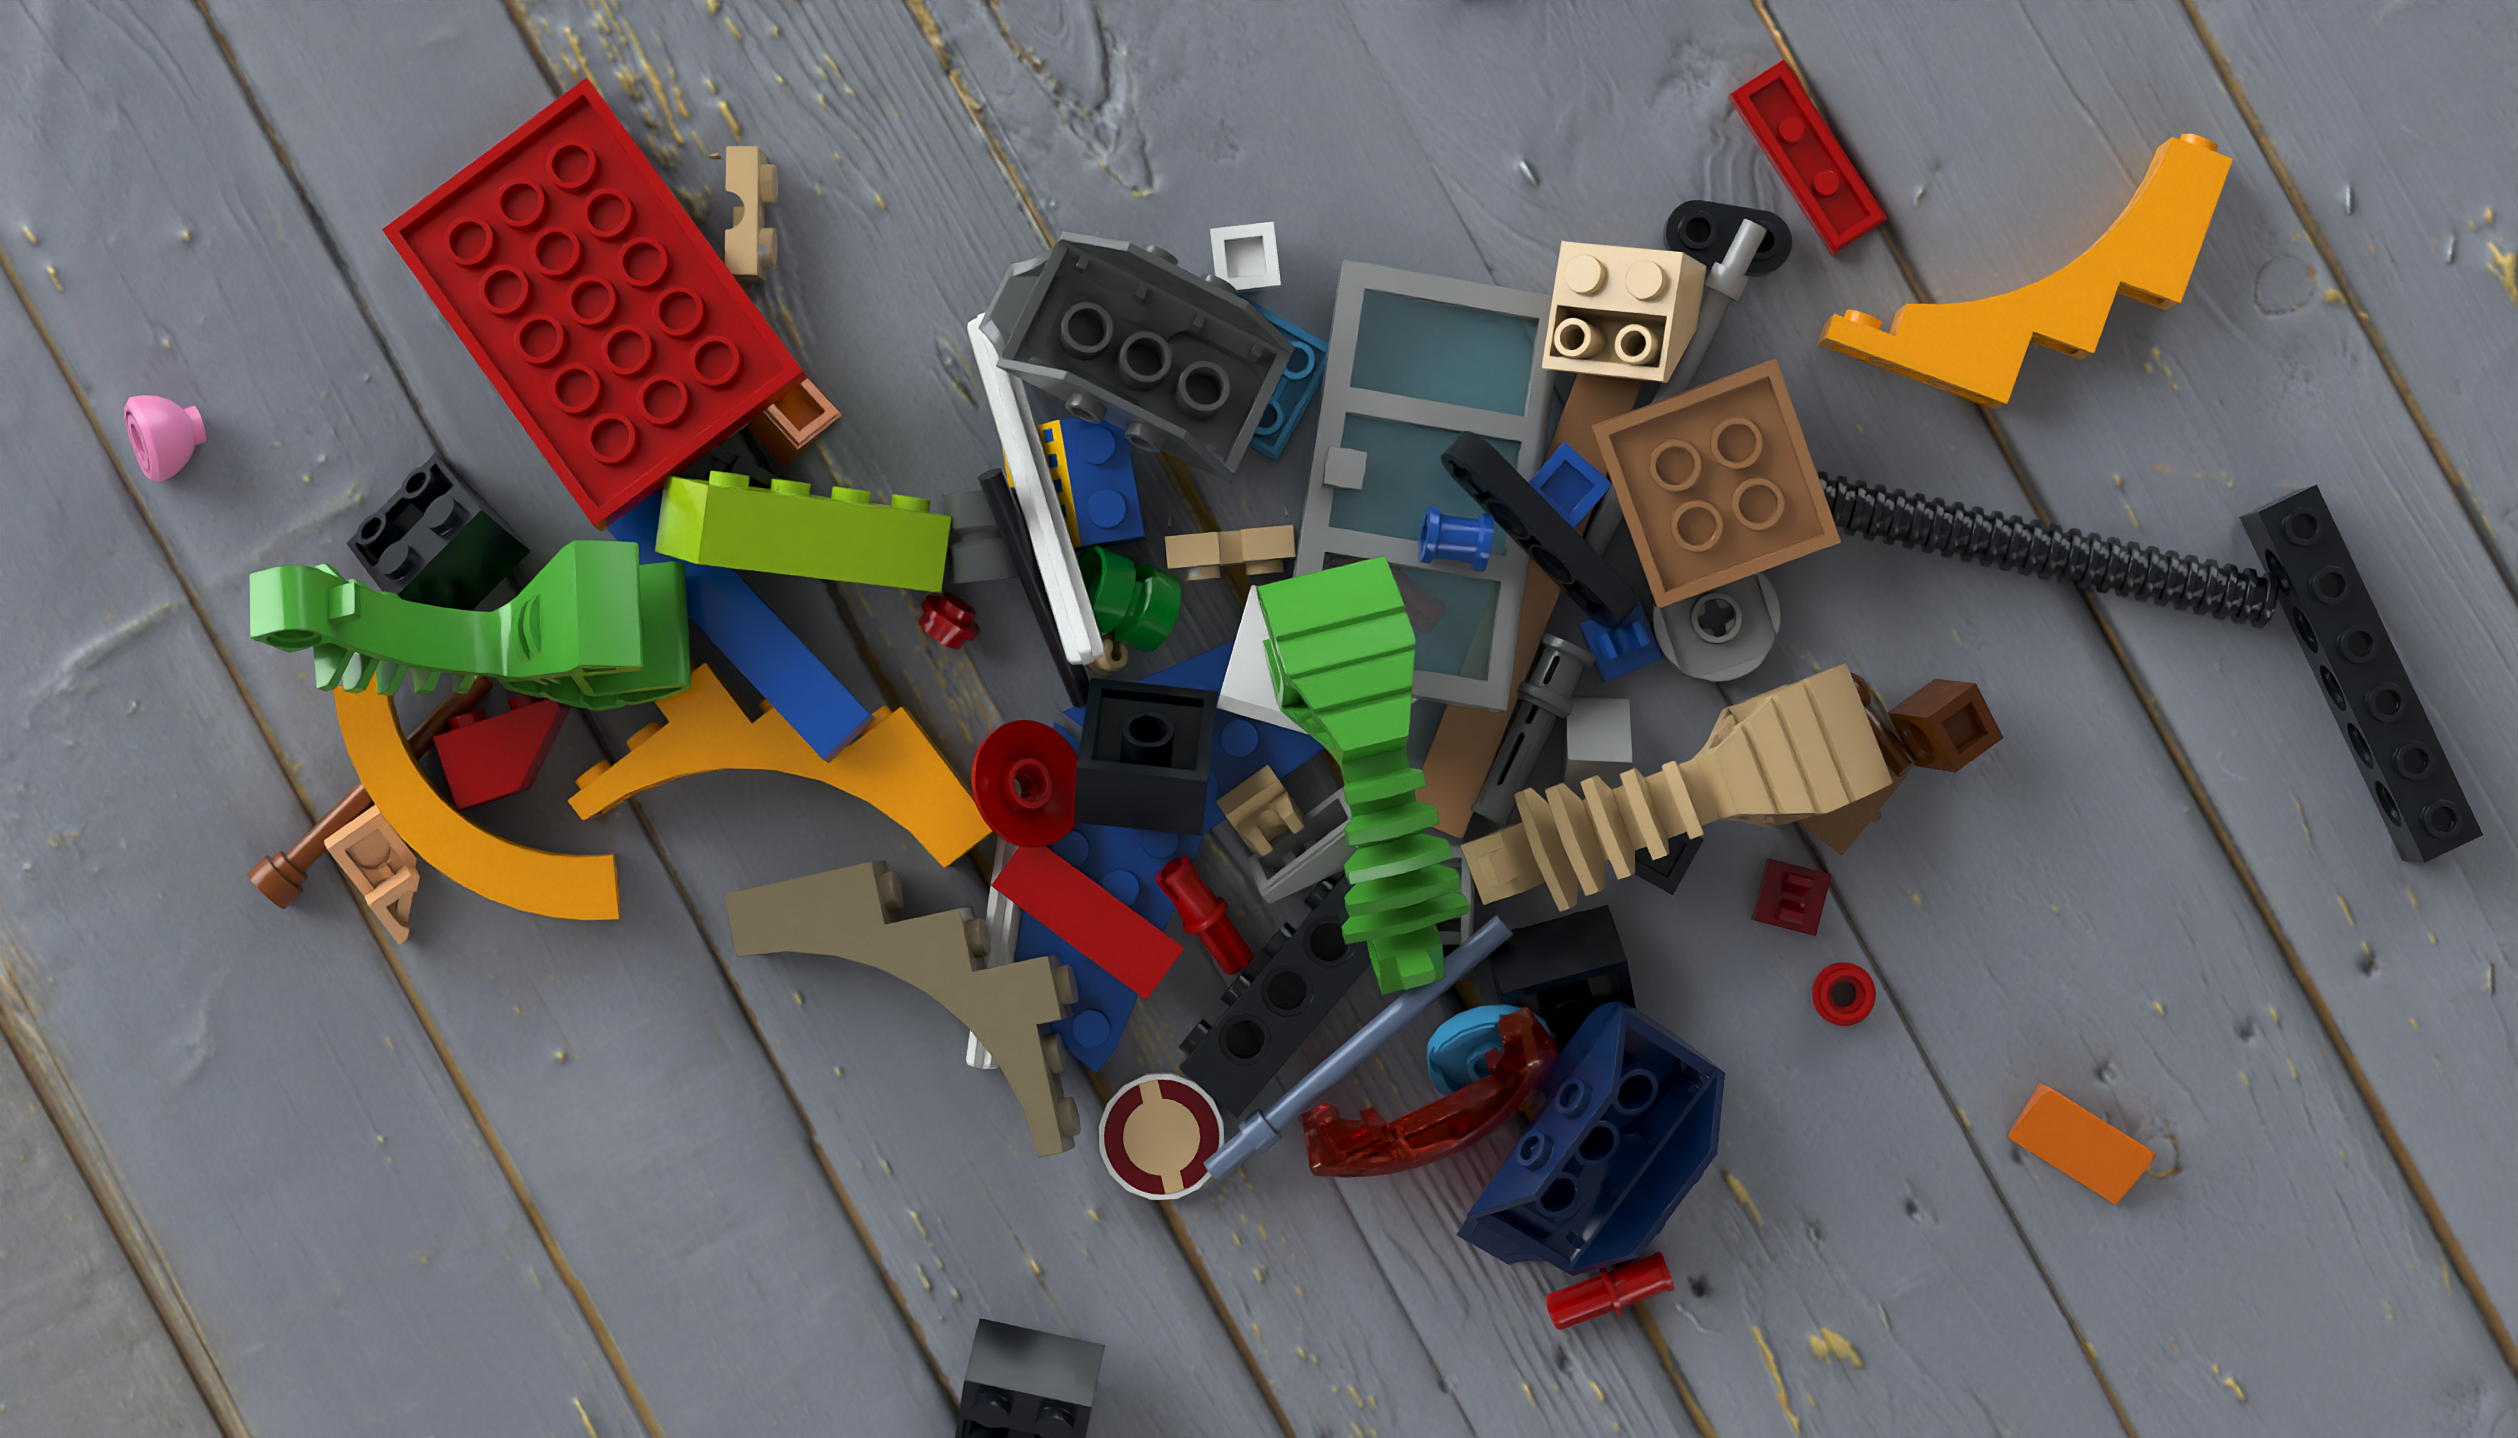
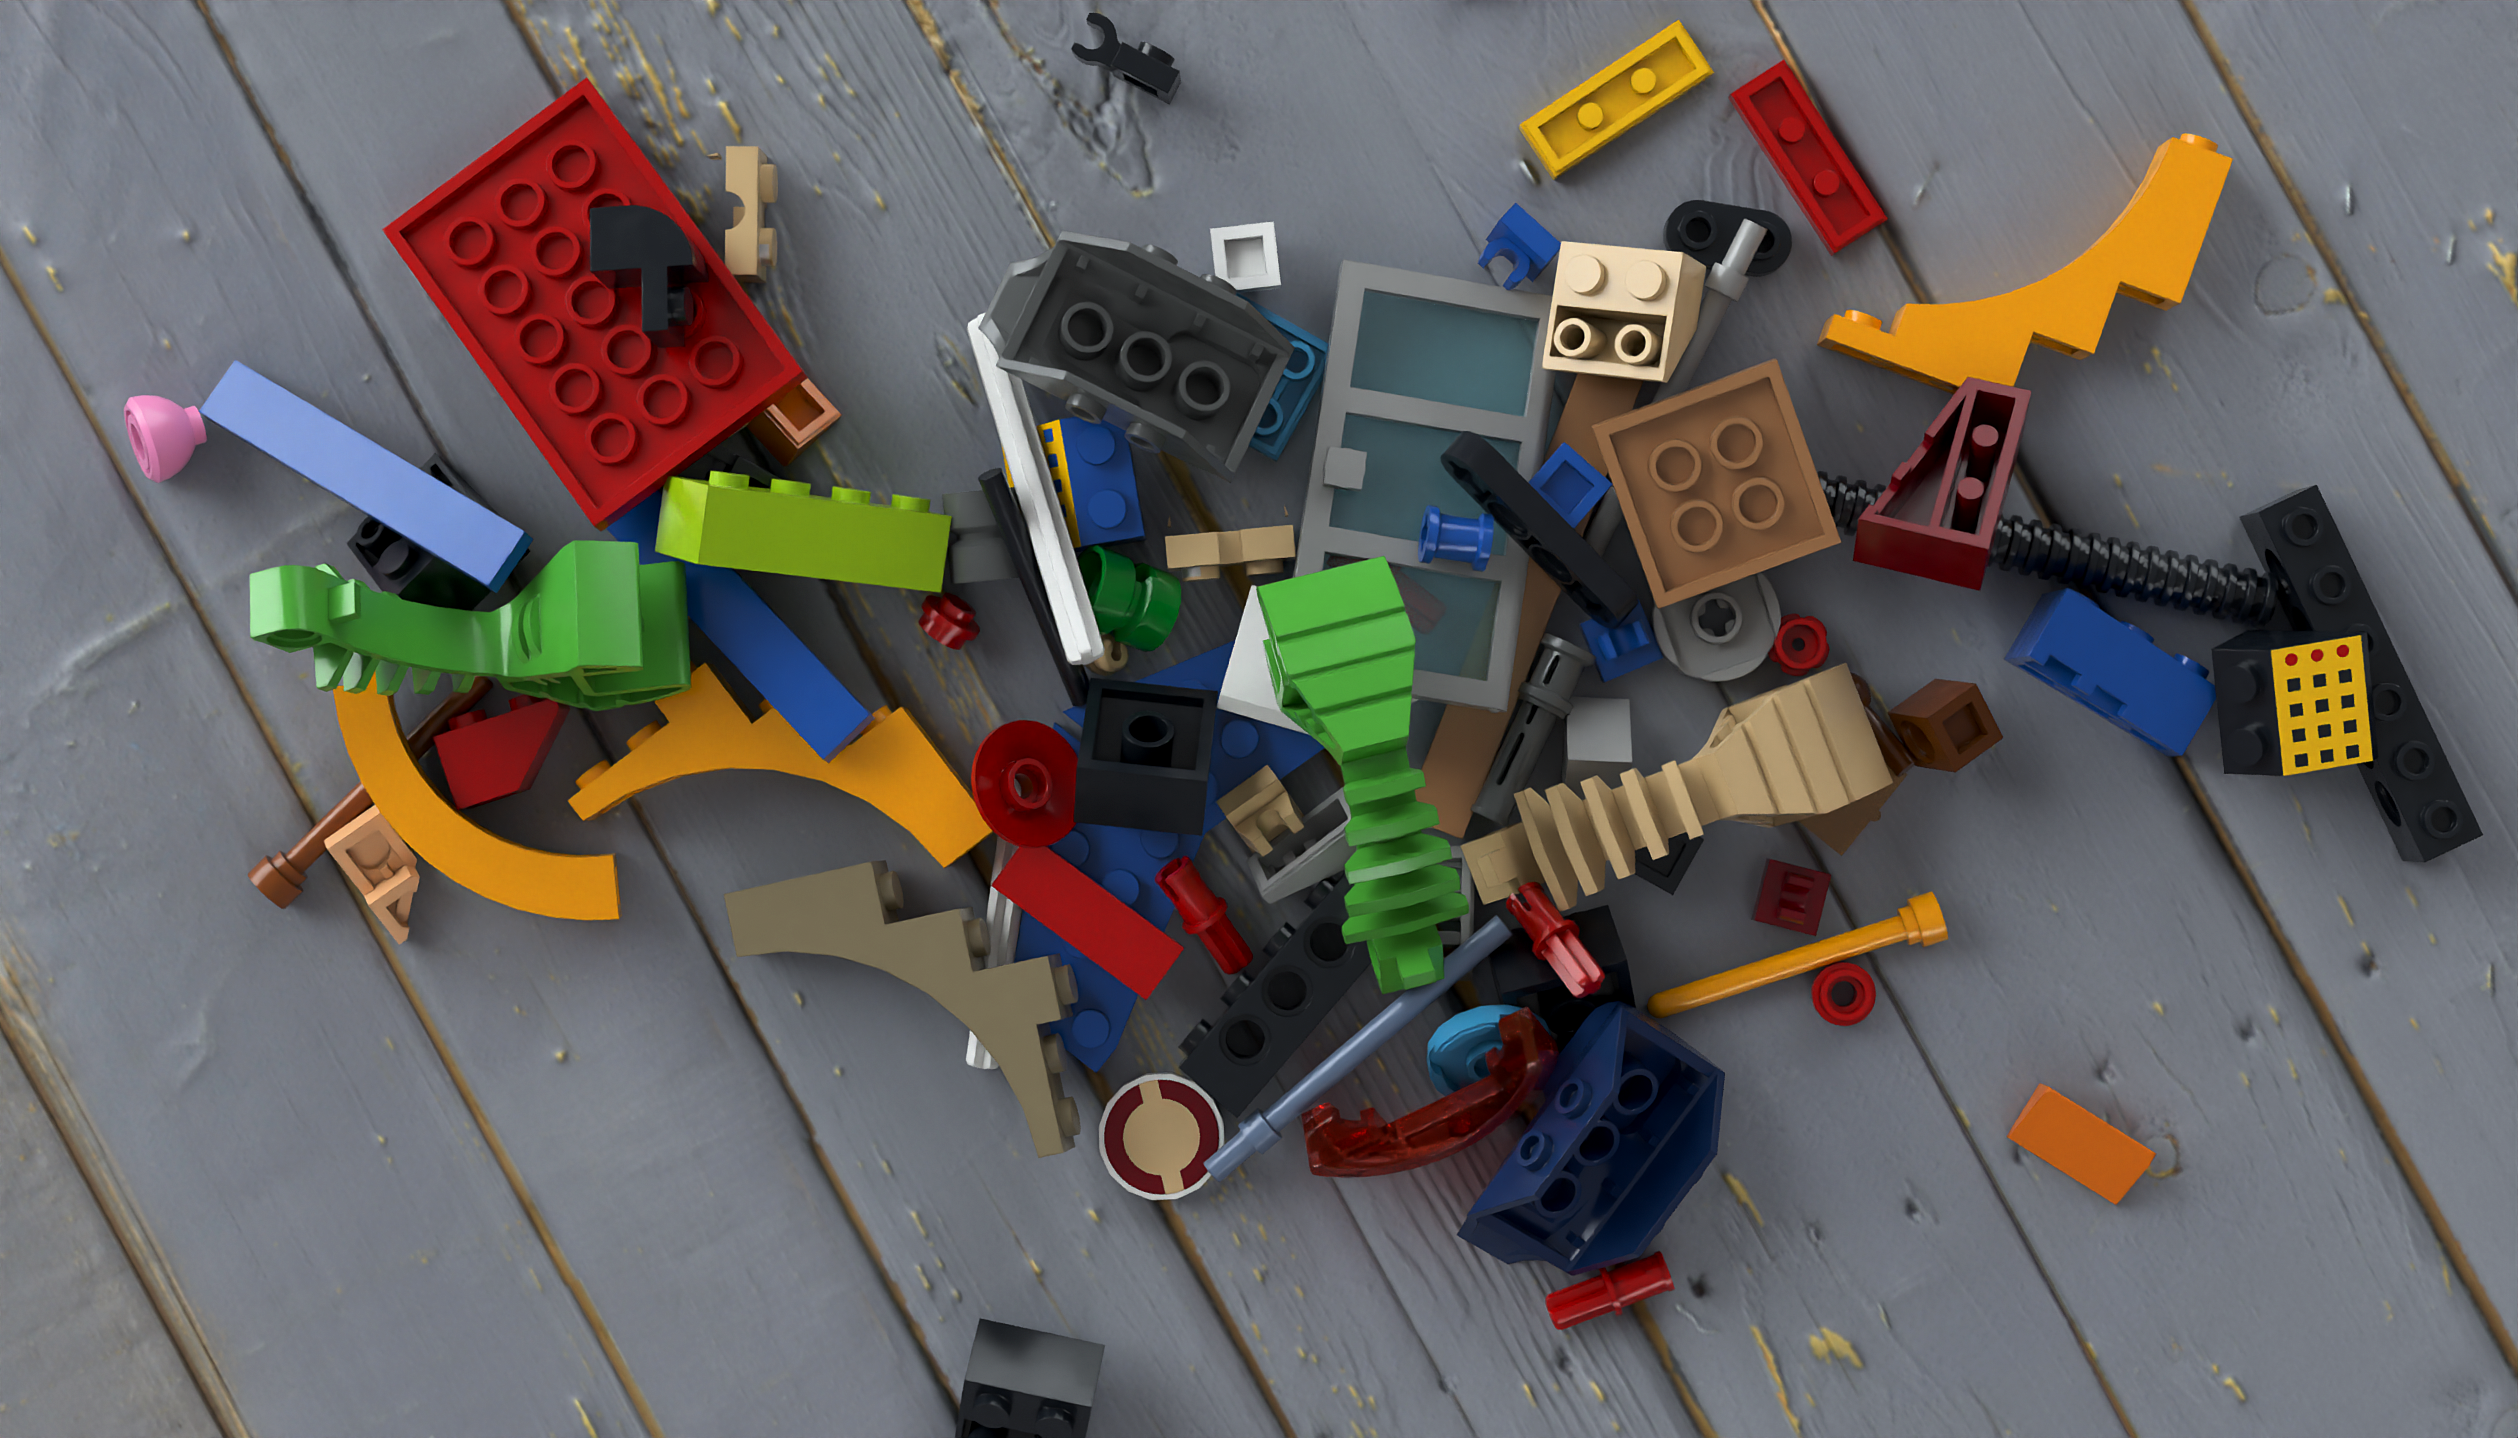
(366, 476): none -> tile
(651, 252): none -> black brick
(1143, 67): none -> black plate
(1521, 242): none -> blue tile
(1556, 940): none -> red axle
(1616, 99): none -> yellow tile
(1815, 644): none -> red plate
(1915, 923): none -> light orange piece
(1951, 492): none -> dark red wedge
(2114, 670): none -> blue wedge
(2294, 701): none -> slope

